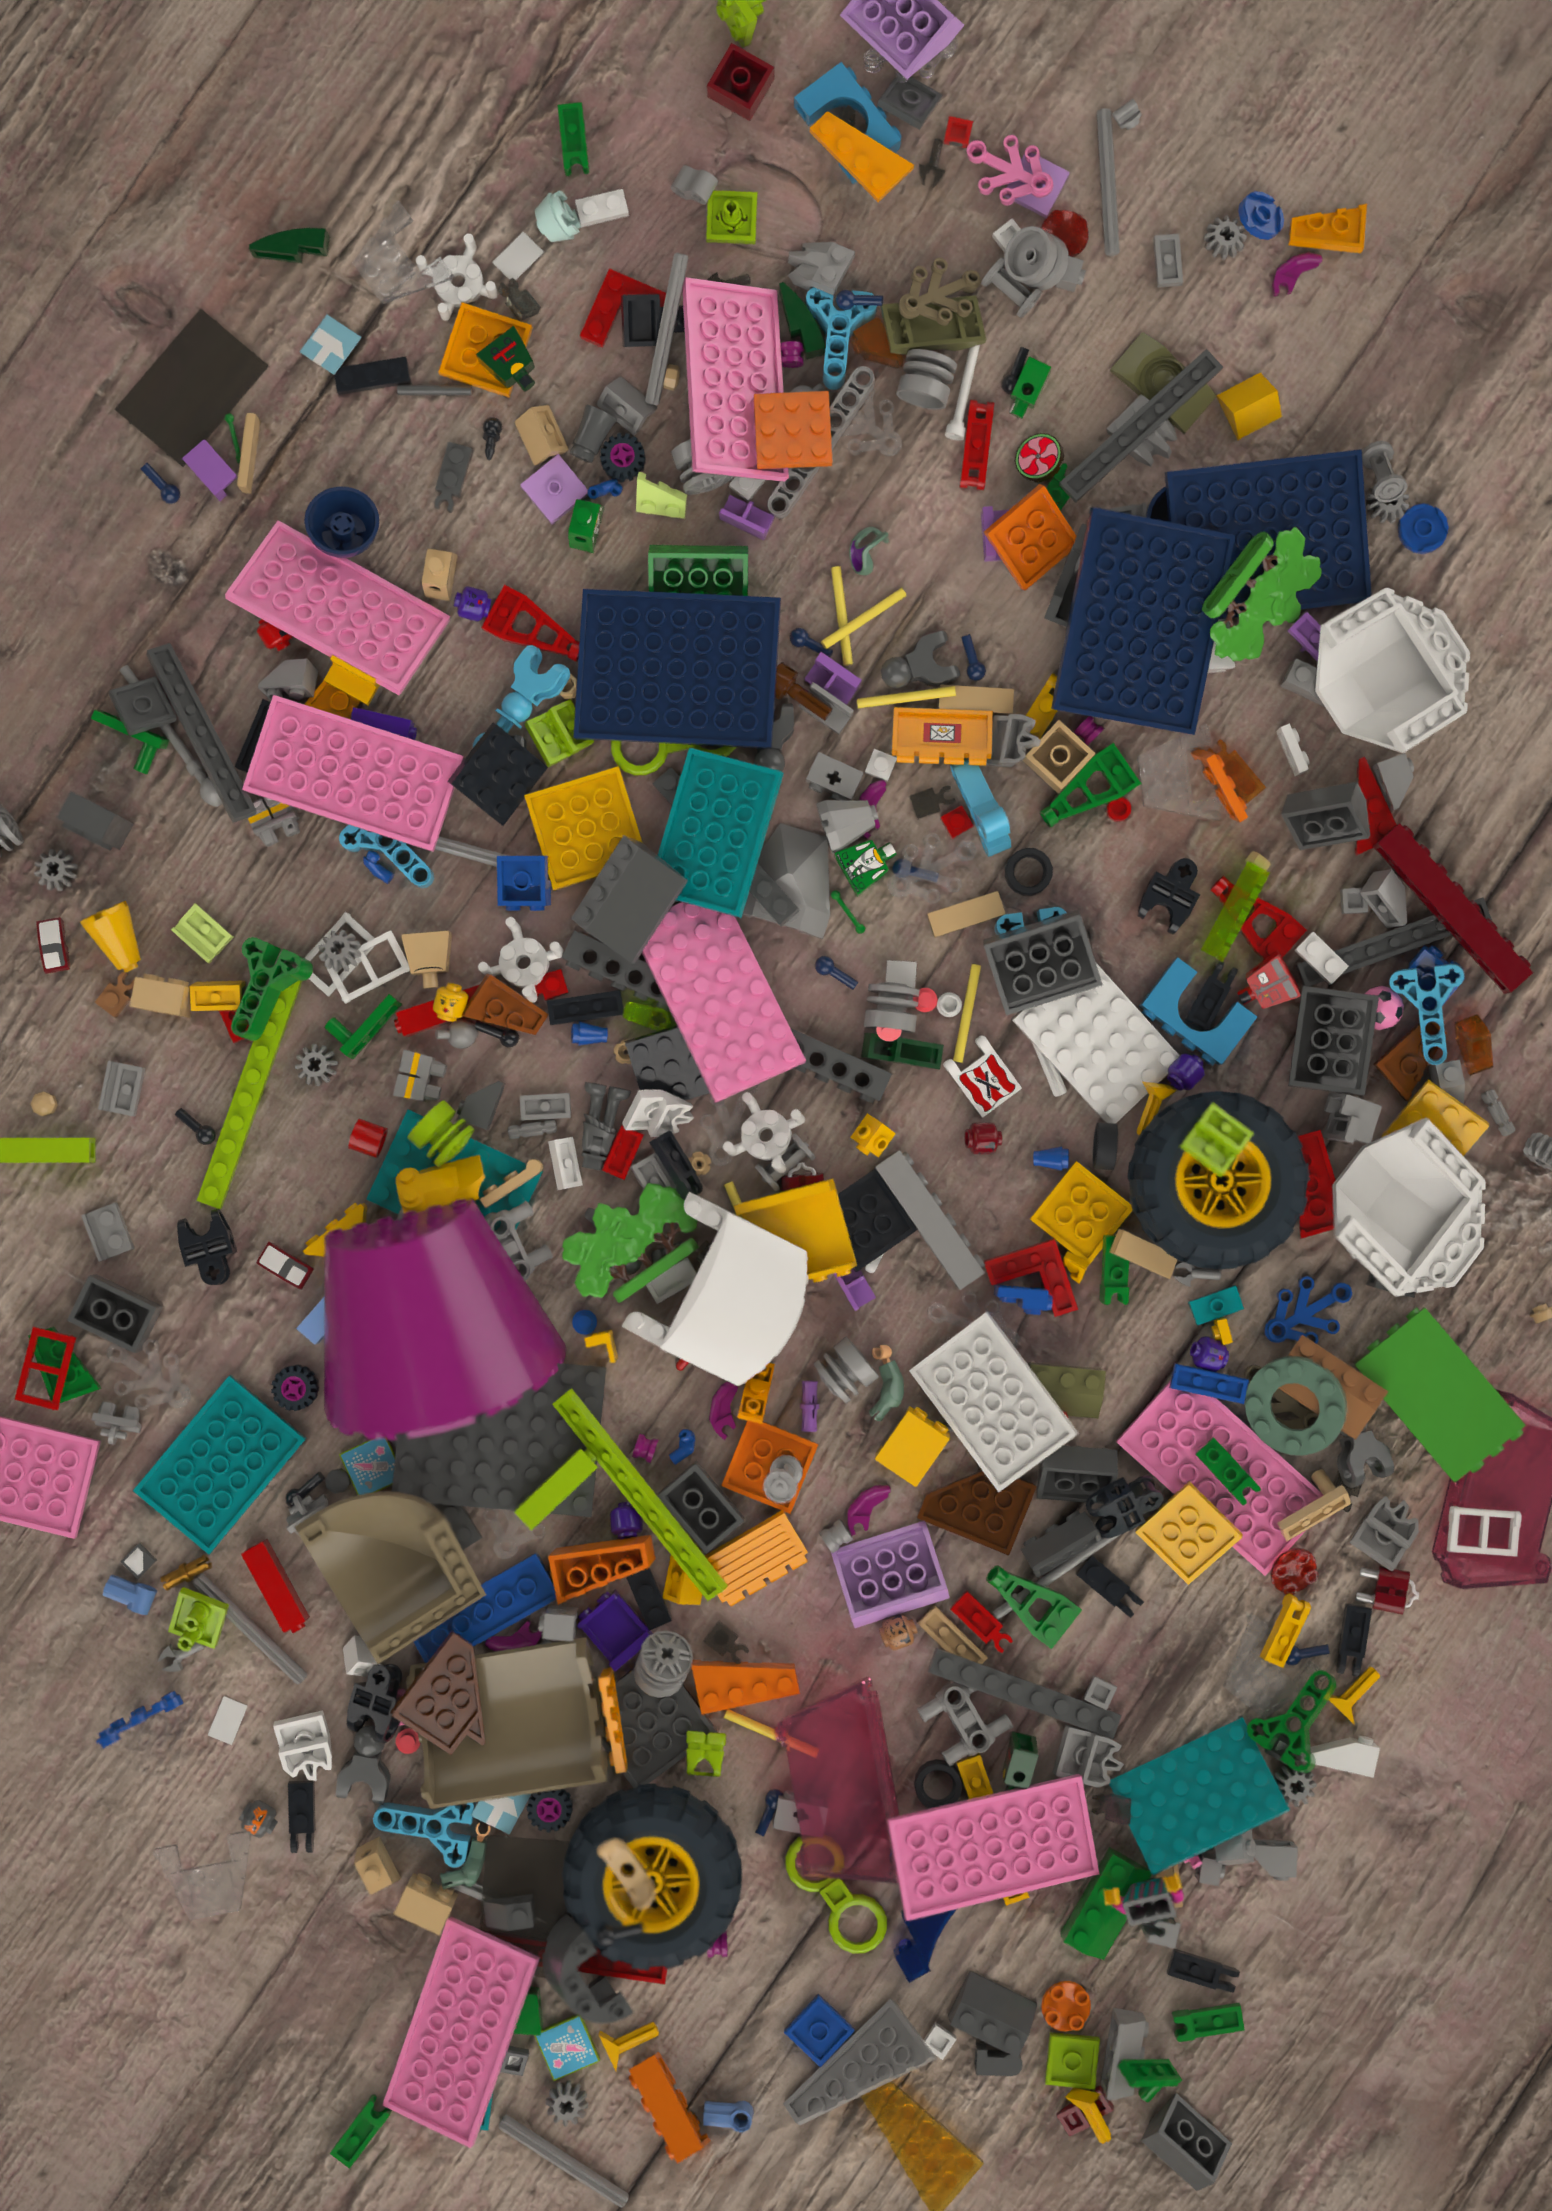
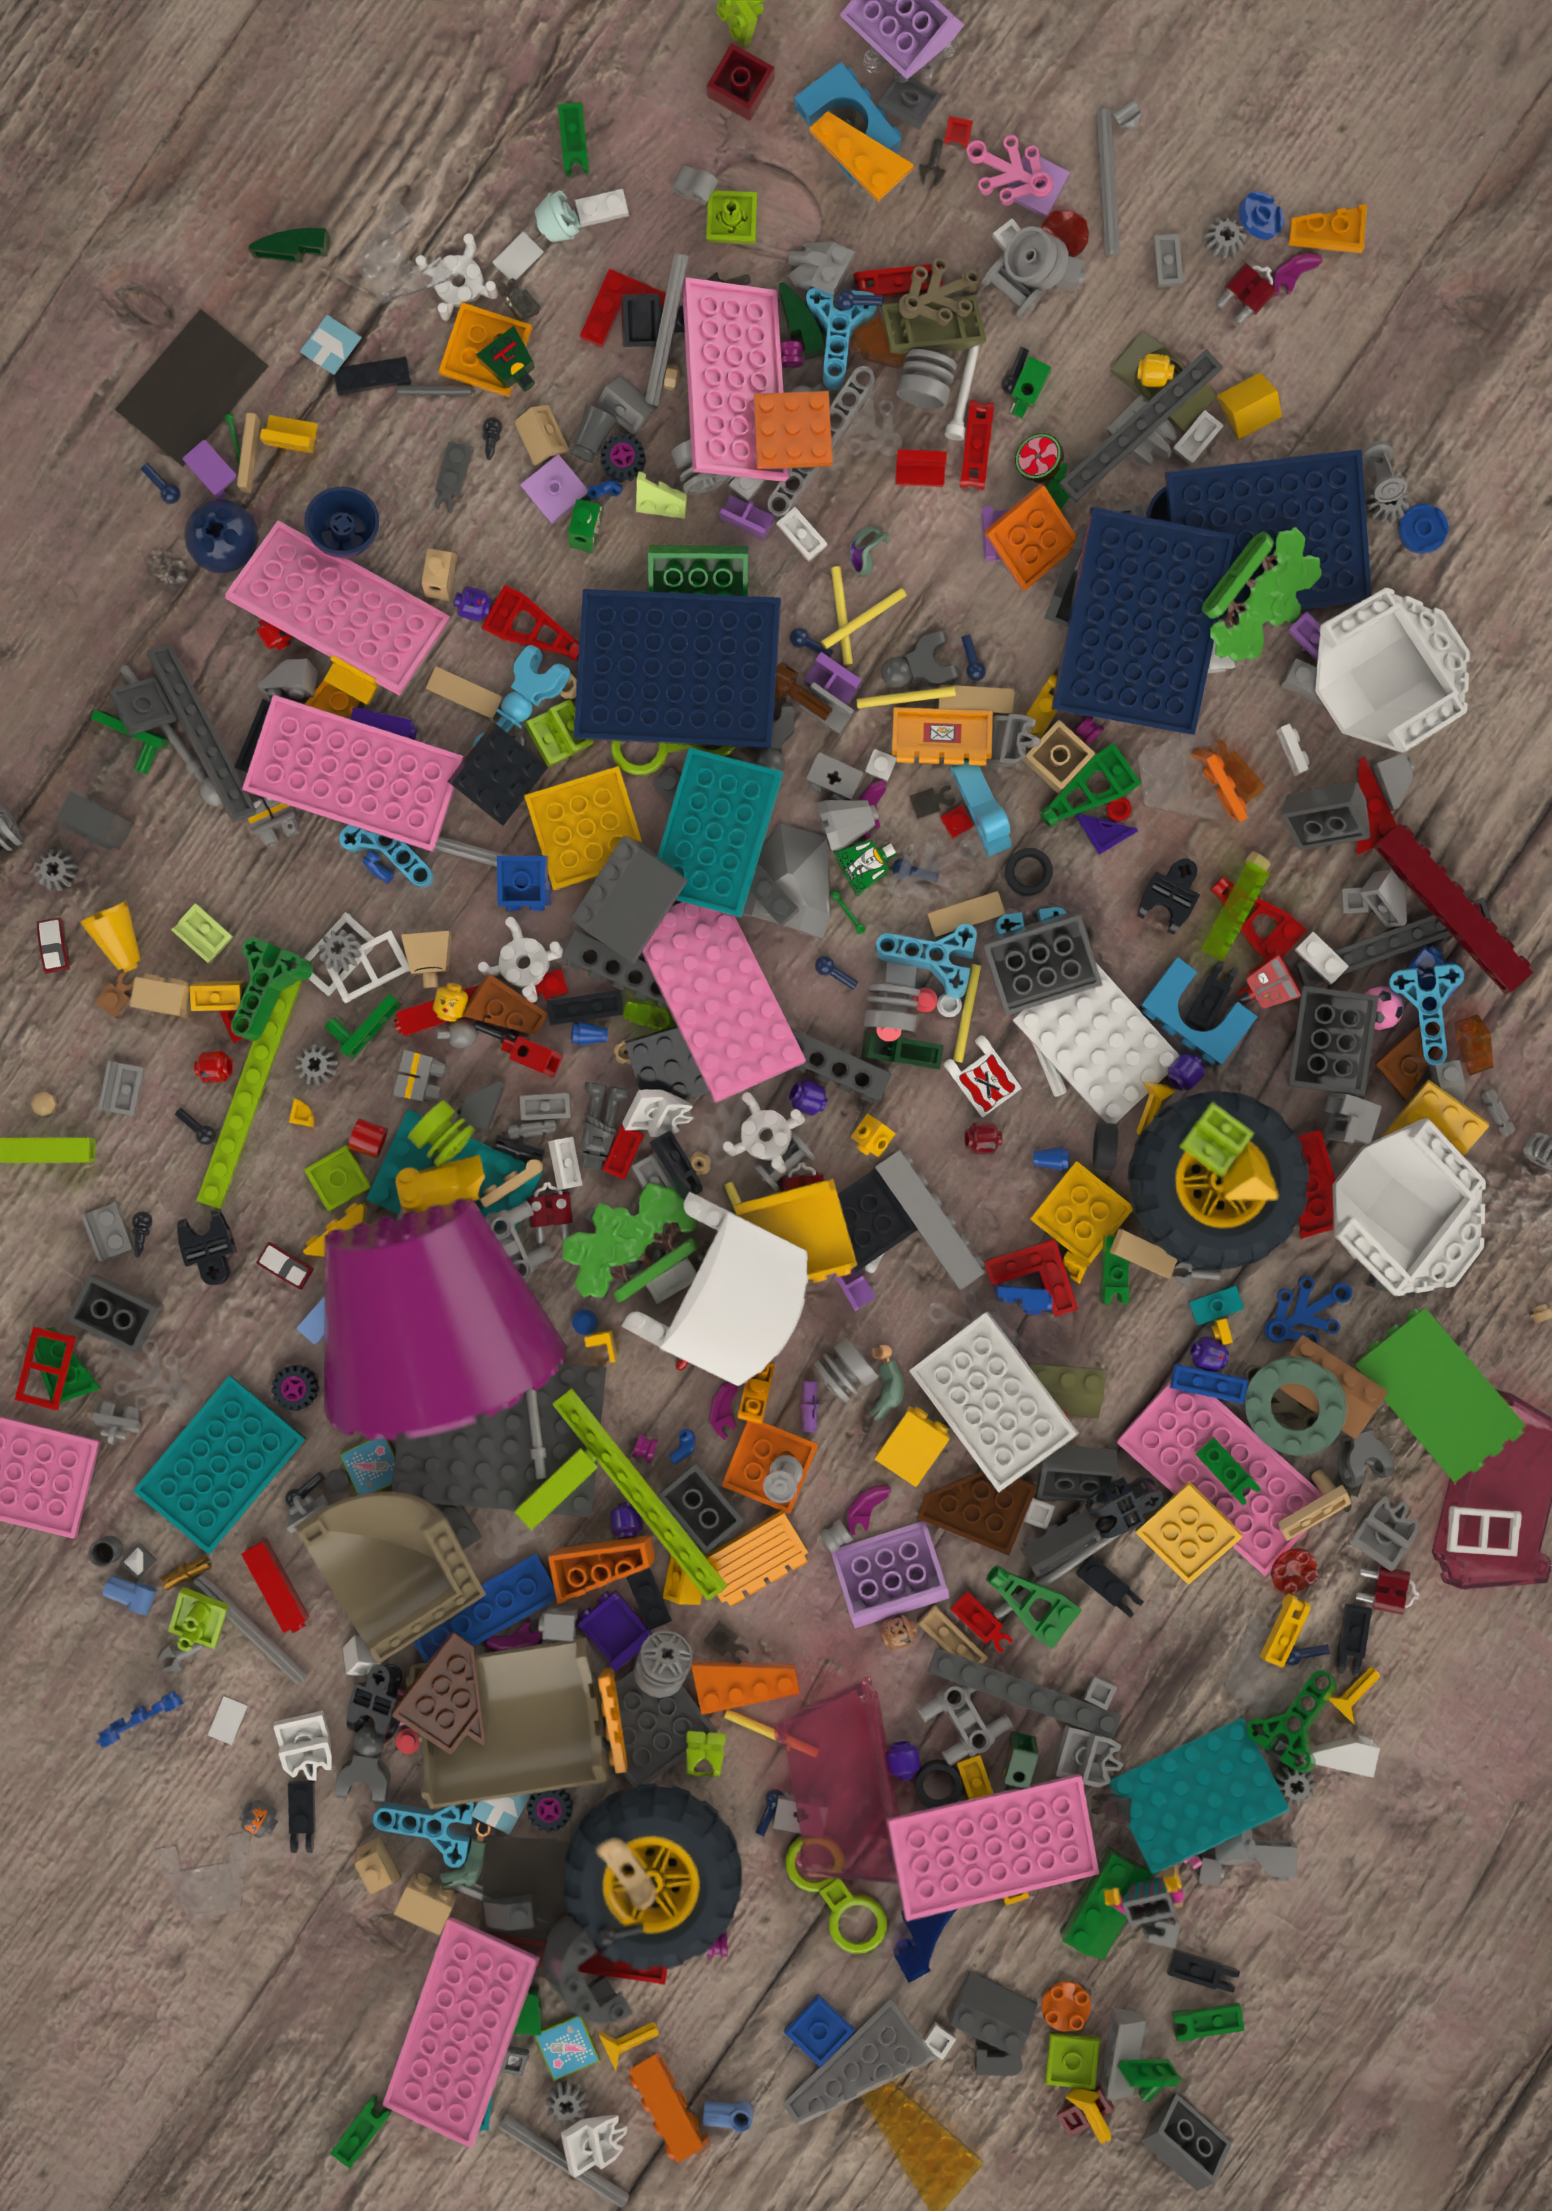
(96, 1558): none -> dark grey piece
(142, 1222): none -> black bar
(213, 1067): none -> red head
(224, 548): none -> dark blue piece
(289, 434): none -> yellow panel
(301, 1114): none -> yellow tile
(338, 1178): none -> lime tile
(464, 693): none -> tan tile
(518, 1149): none -> black pin
(538, 1056): none -> red torso
(538, 1452): none -> light grey bar
(550, 1210): none -> dark red piece
(593, 2143): none -> white plate
(801, 534): none -> white plate
(808, 1097): none -> dark purple head
(891, 280): none -> red plate
(903, 1760): none -> dark purple head
(920, 468): none -> red panel
(942, 969): none -> medium azure beam
(1039, 1513): none -> white tile
(1104, 833): none -> dark purple tile
(1155, 370): none -> yellow head
(1197, 437): none -> white plate
(1248, 1178): none -> yellow slope
(1249, 290): none -> dark red piece

